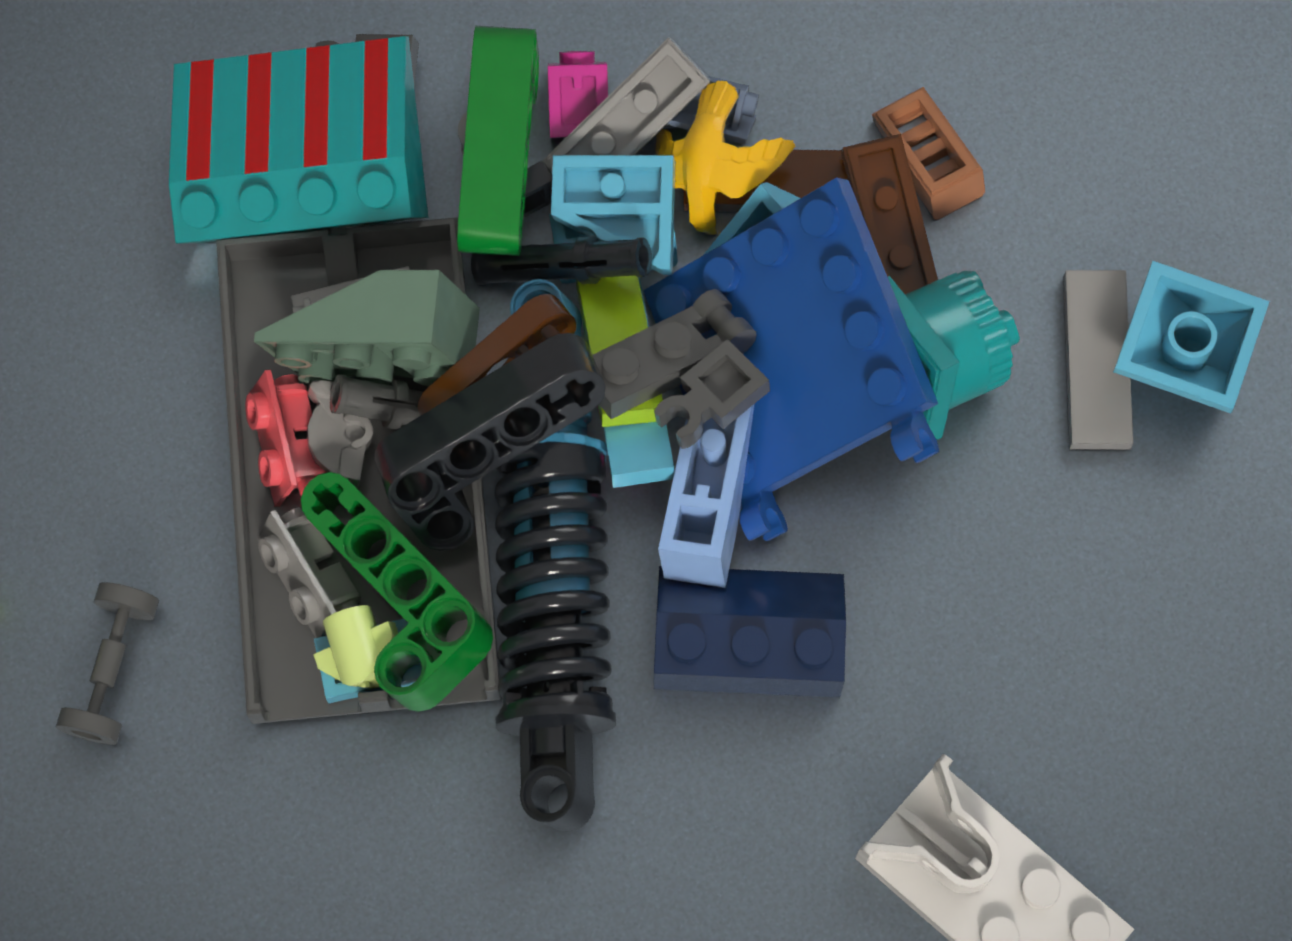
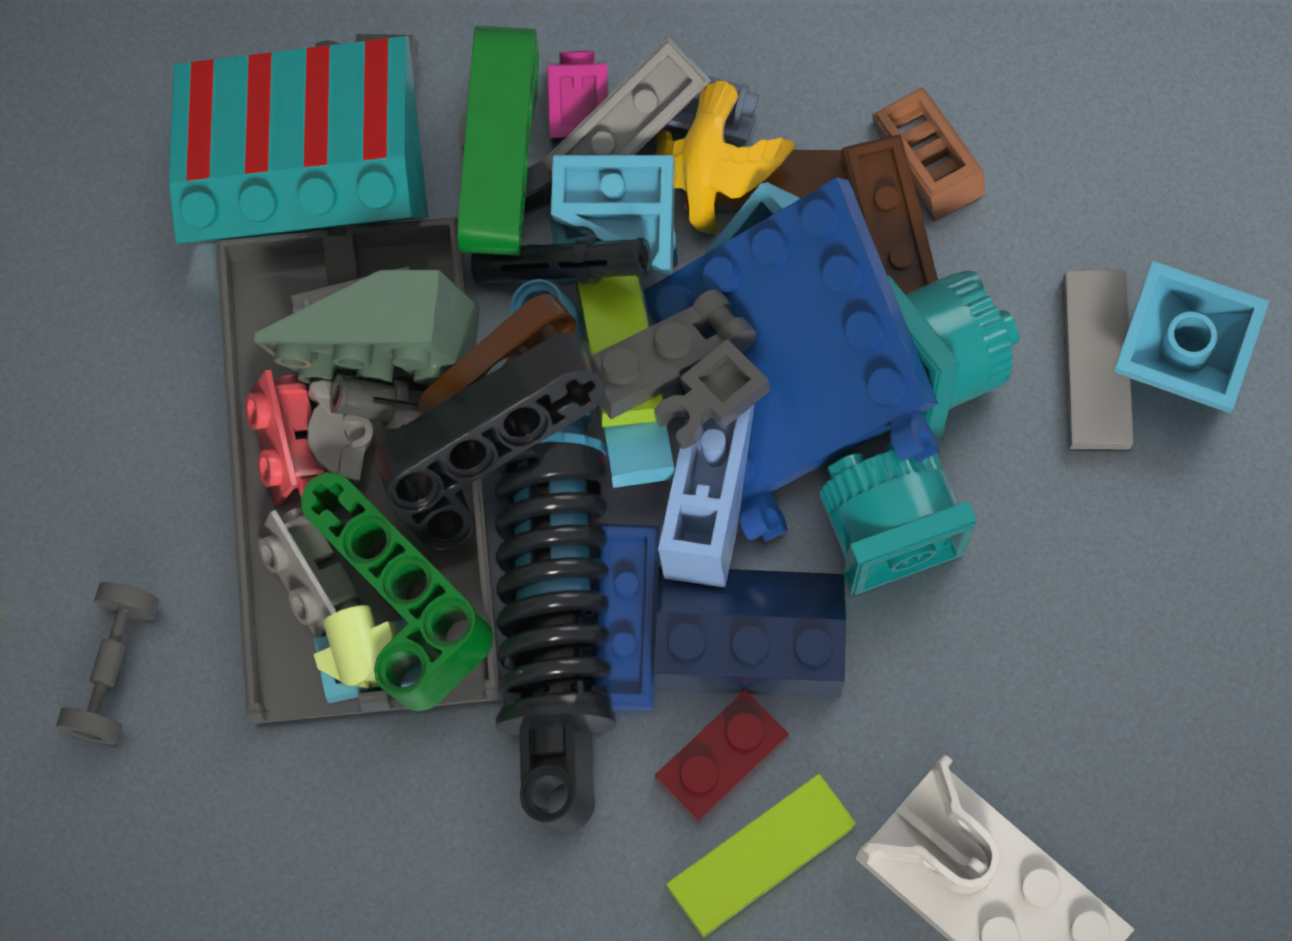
(631, 617): none -> blue tile
(721, 756): none -> dark red plate
(761, 855): none -> lime tile
(893, 517): none -> teal piece

